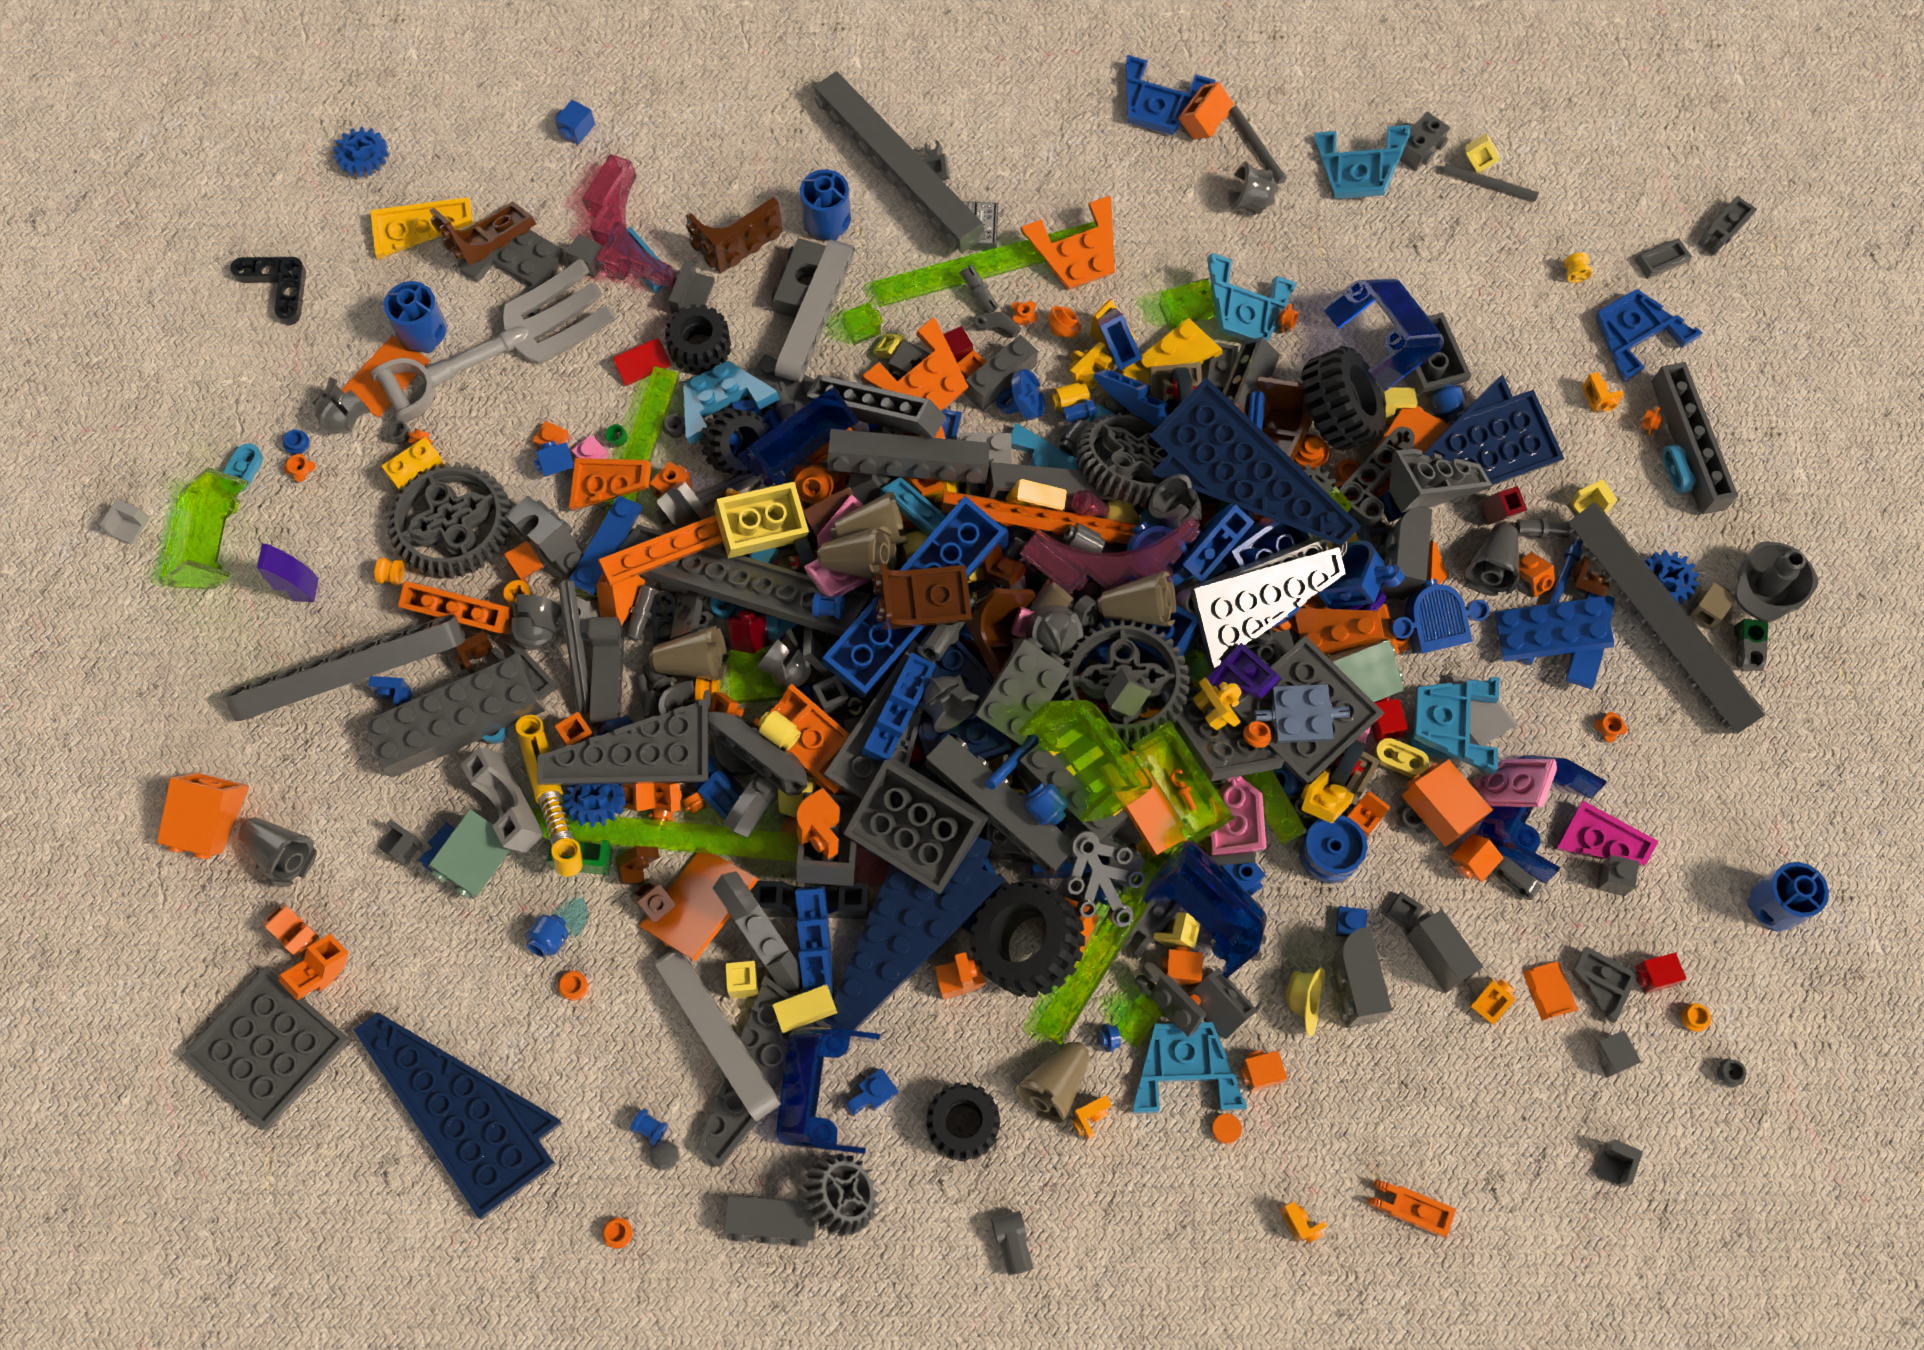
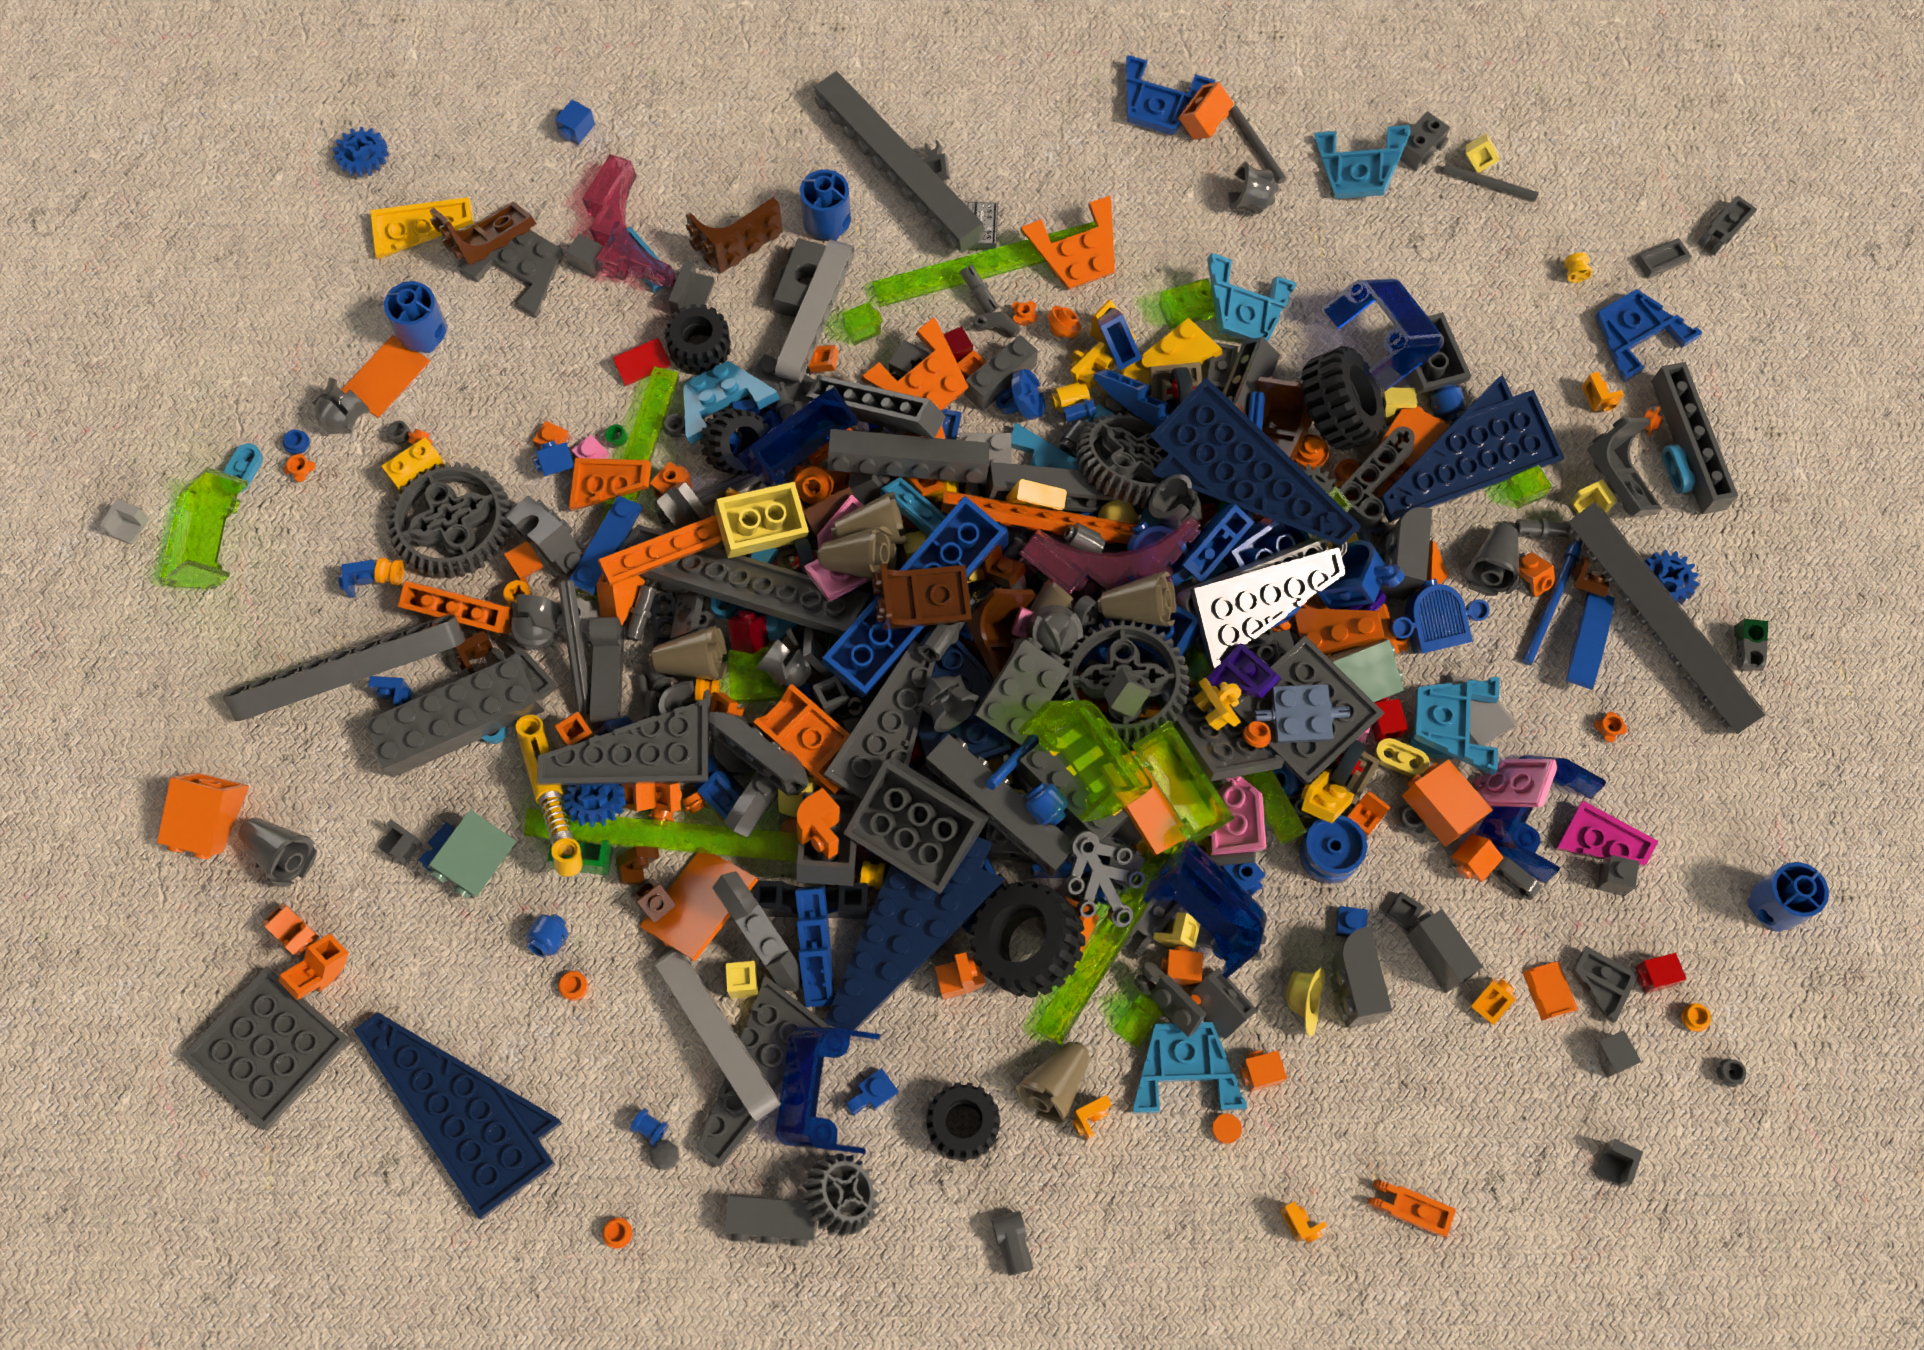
(279, 275): black beam -> none
(287, 574): dark purple slope -> none
(354, 573): none -> blue bracket
(492, 776): light grey arch -> none
(518, 335): light grey piece -> none
(576, 916): clear light blue tile -> none
(779, 730): light yellow brick -> none
(804, 1008): light yellow tile -> none
(824, 359): none -> orange plate
(828, 606): blue bush -> none
(873, 874): none -> yellow wheel
(888, 345): light yellow tile -> none
(898, 708): blue slope -> none
(1088, 504): clear pink cone -> none
(1109, 1037): blue plate -> none
(1183, 789): orange hand -> none
(1288, 318): orange plate -> none
(1430, 480): dark grey wedge -> none
(1503, 505): dark red brick -> none
(1528, 487): none -> clear neon green brick
(1554, 629): blue plate -> none
(1613, 459): none -> dark grey bracket
(1712, 605): dark tan brick -> none
(1774, 581): dark grey piece -> none

